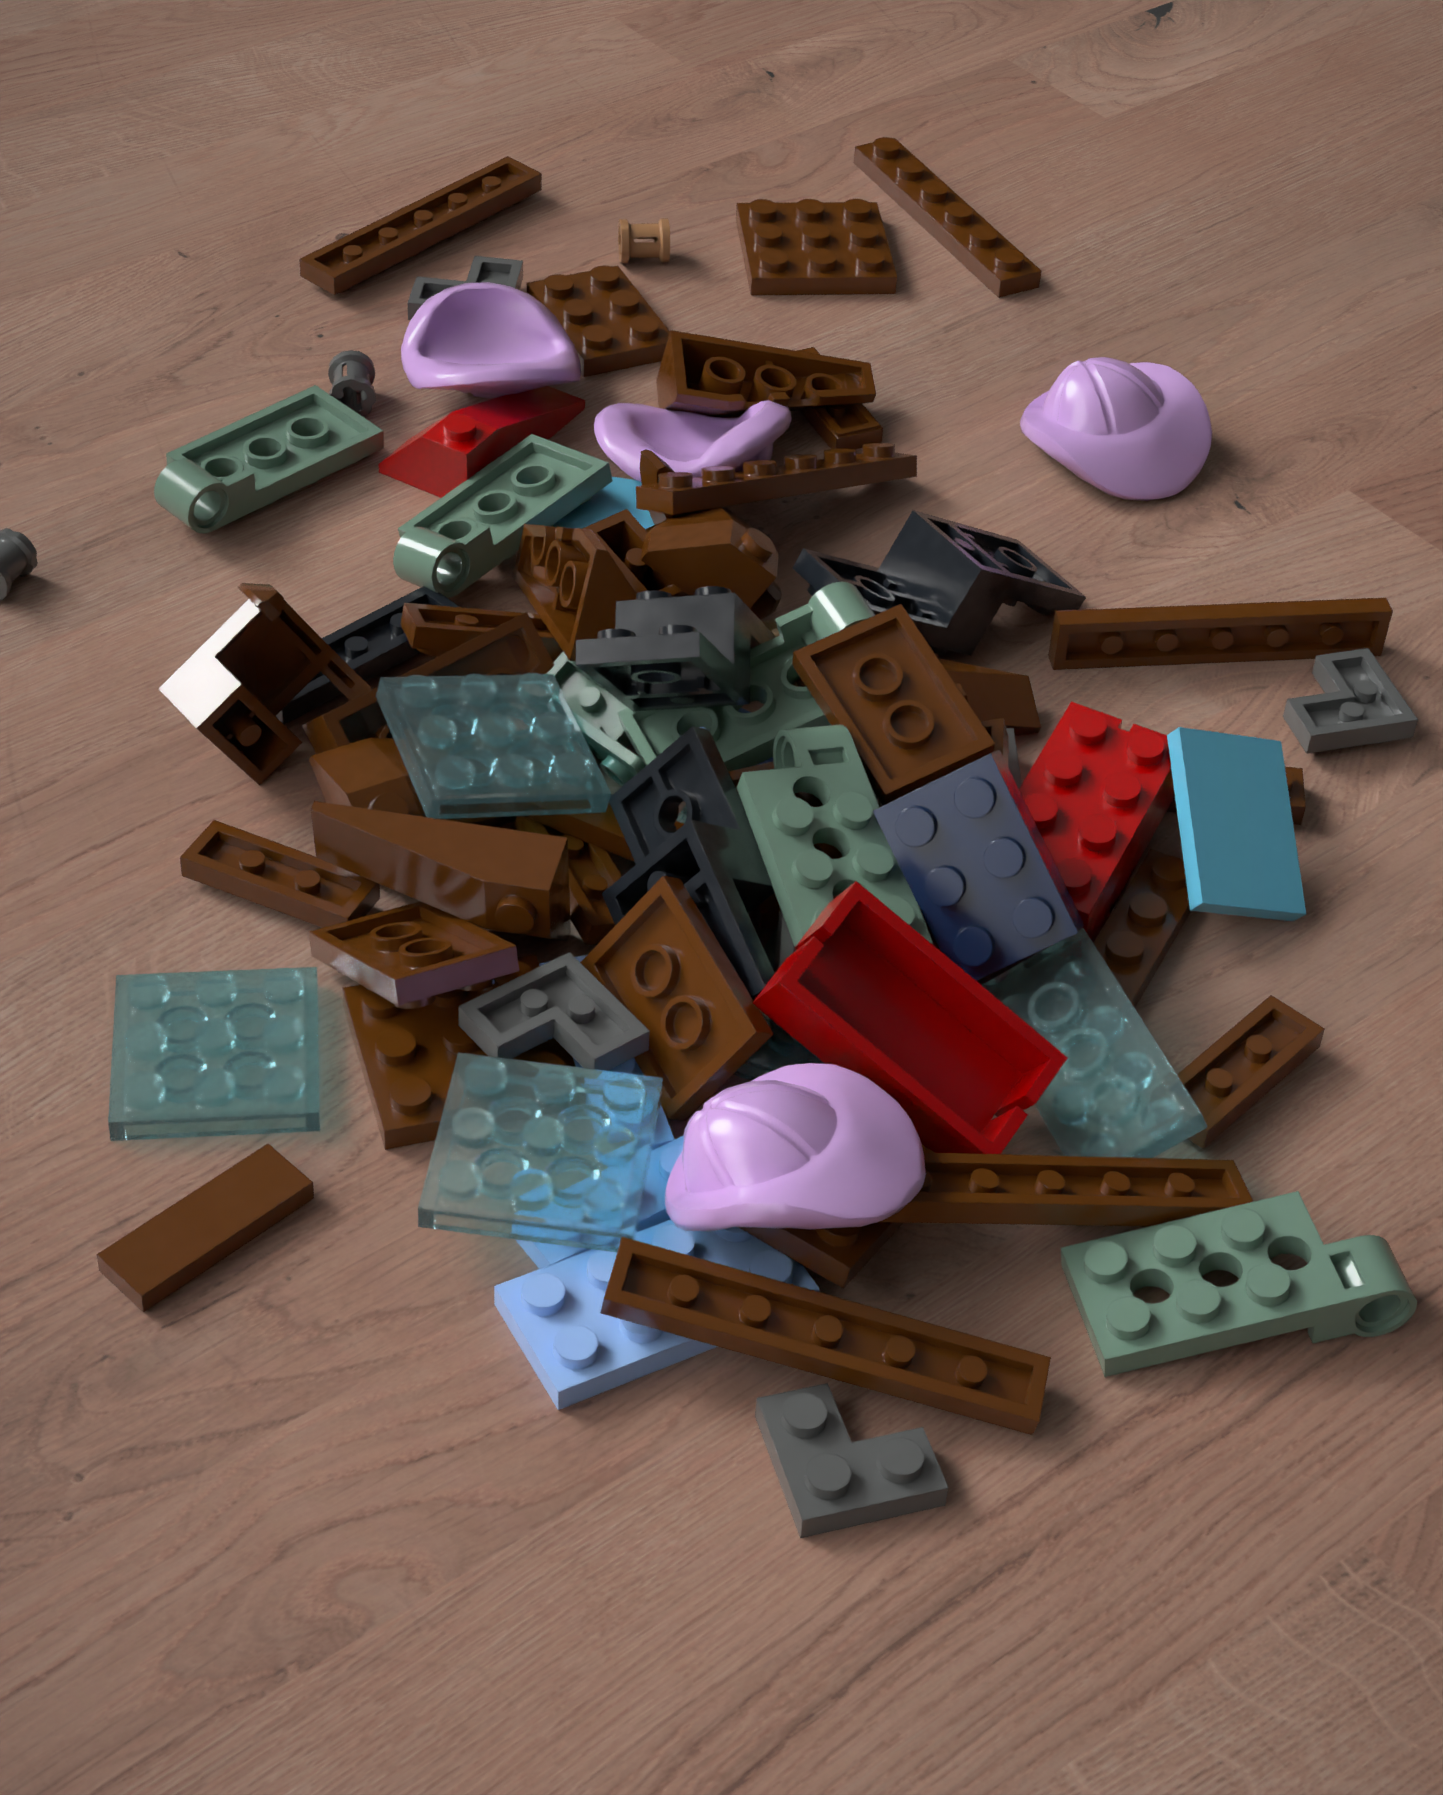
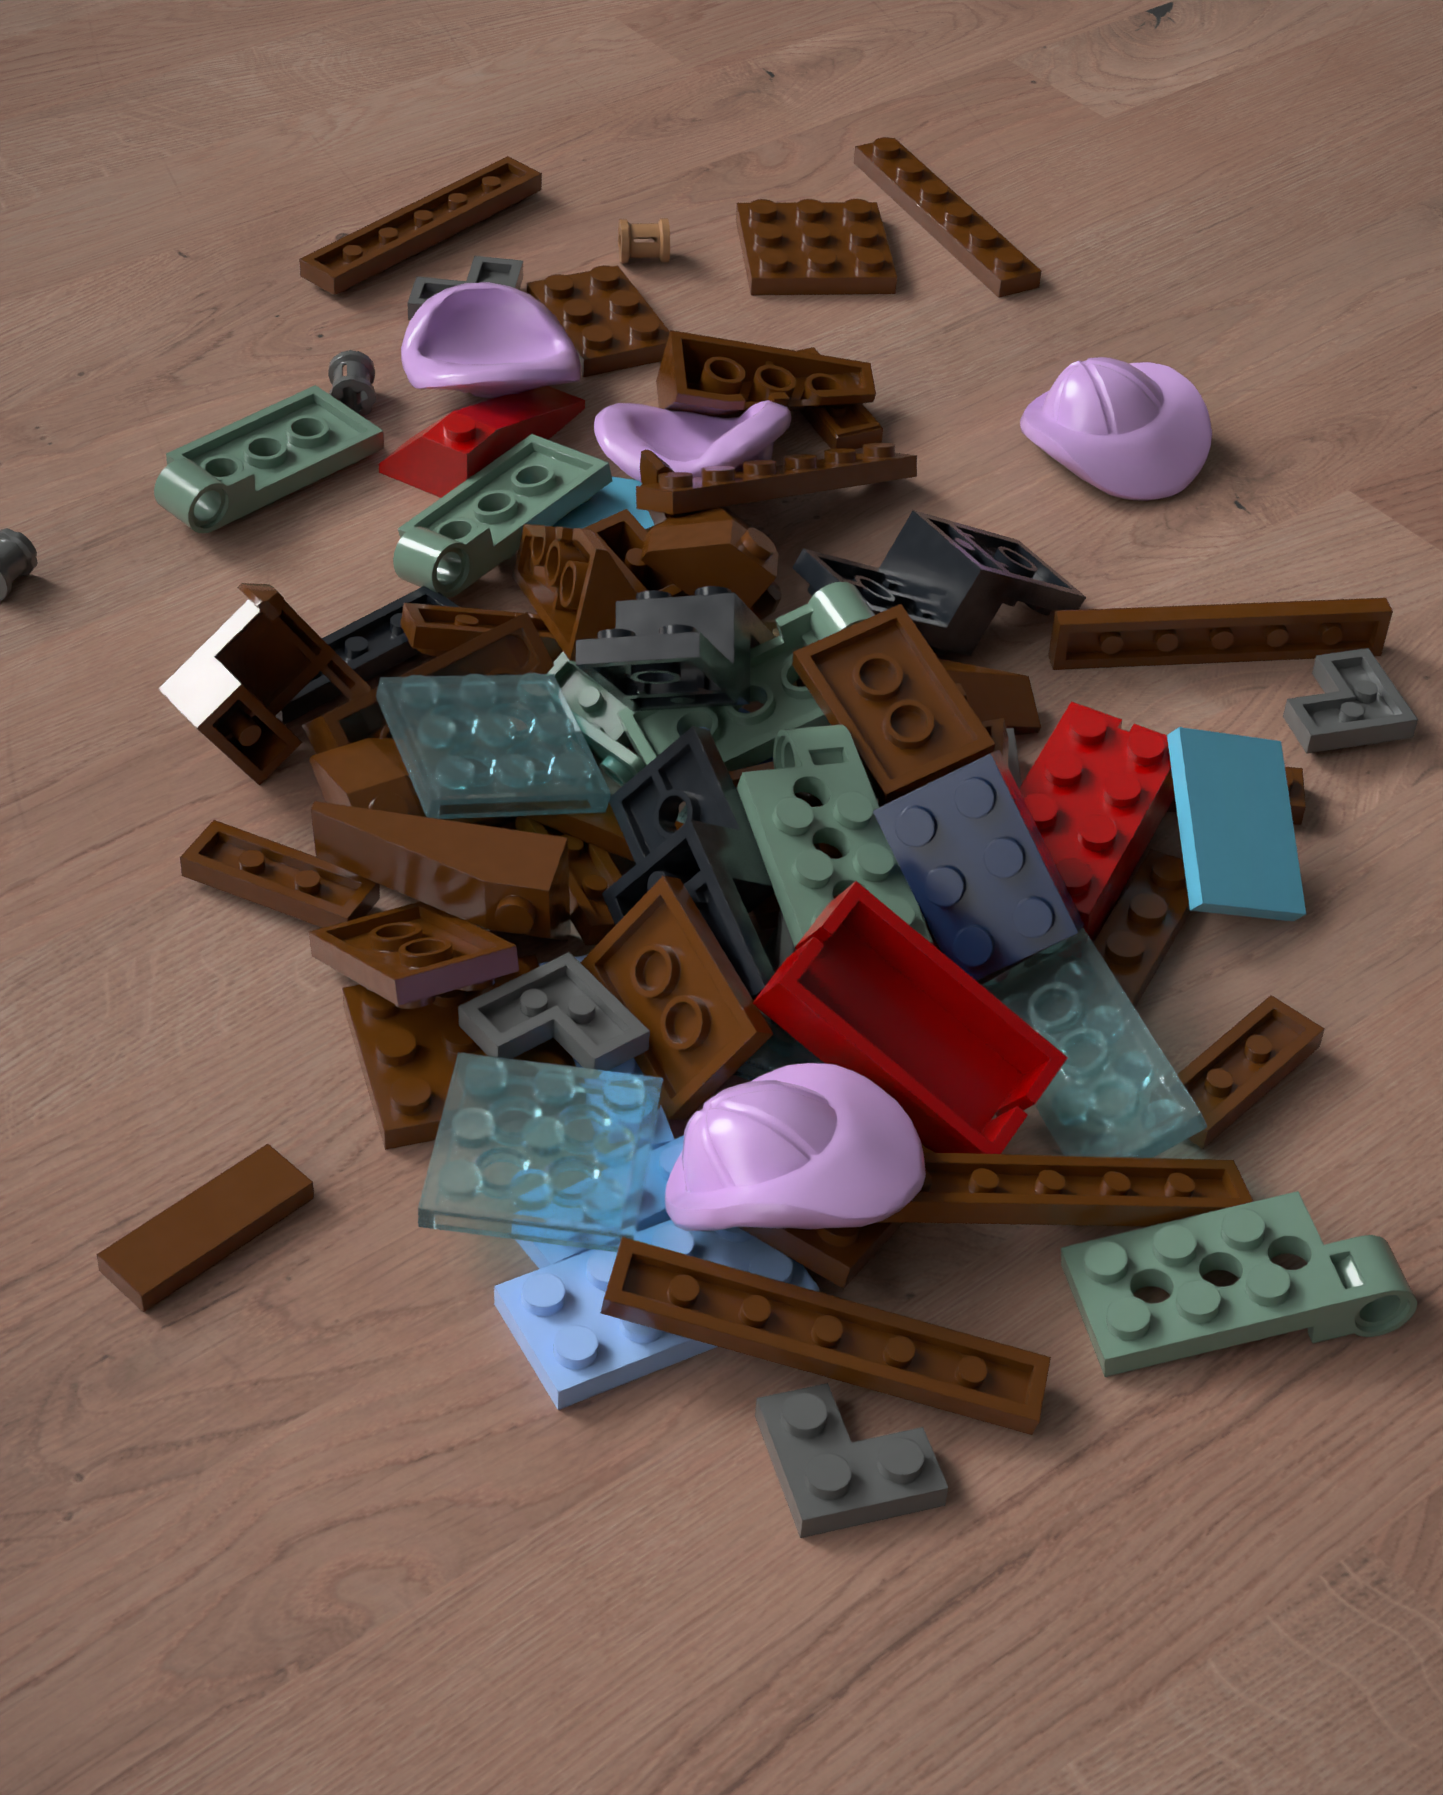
(215, 1054): clear light blue plate -> none

